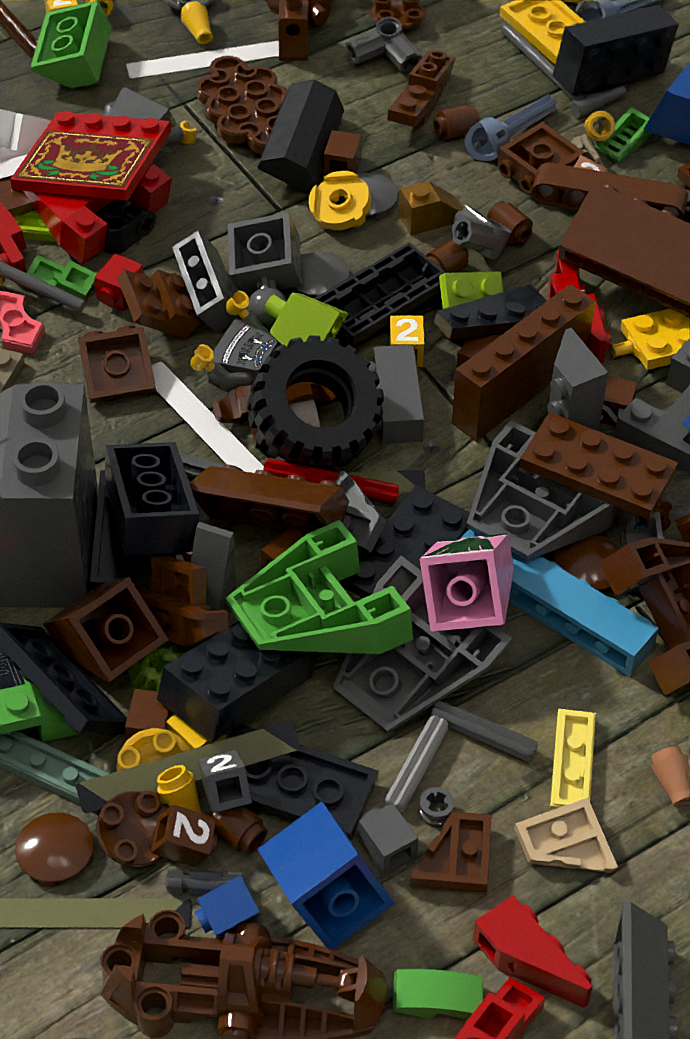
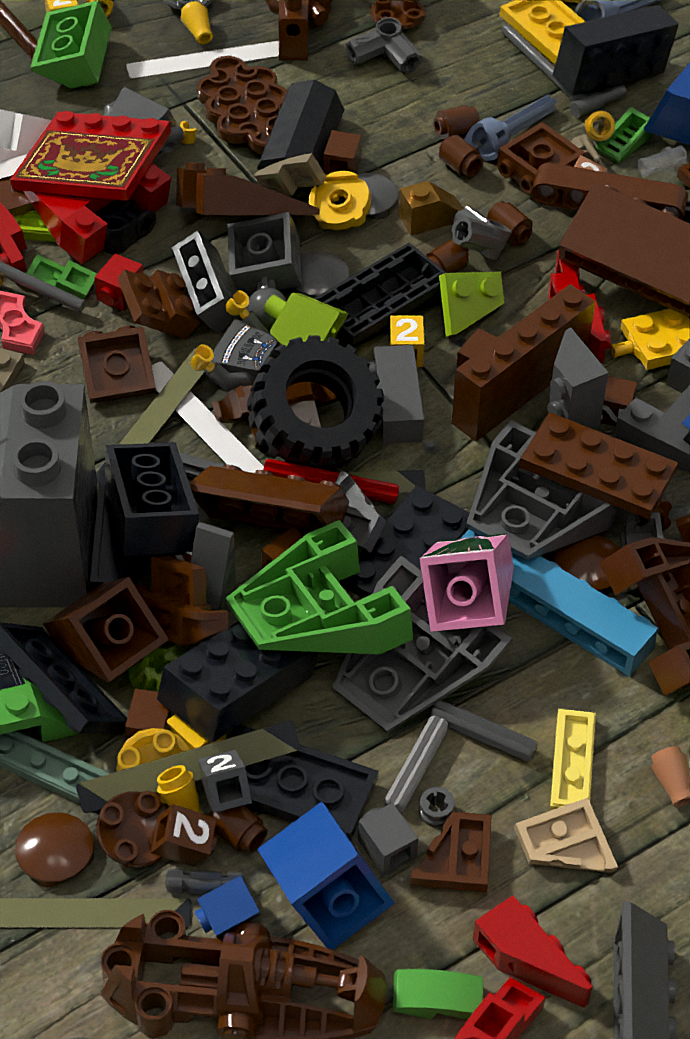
(162, 405): none -> olive sticker
(224, 194): none -> reddish brown wedge
(291, 174): none -> dark tan slope
(423, 89): reddish brown slope -> none
(460, 156): none -> reddish brown brick
(489, 314): black wing -> none
(666, 160): none -> clear pin

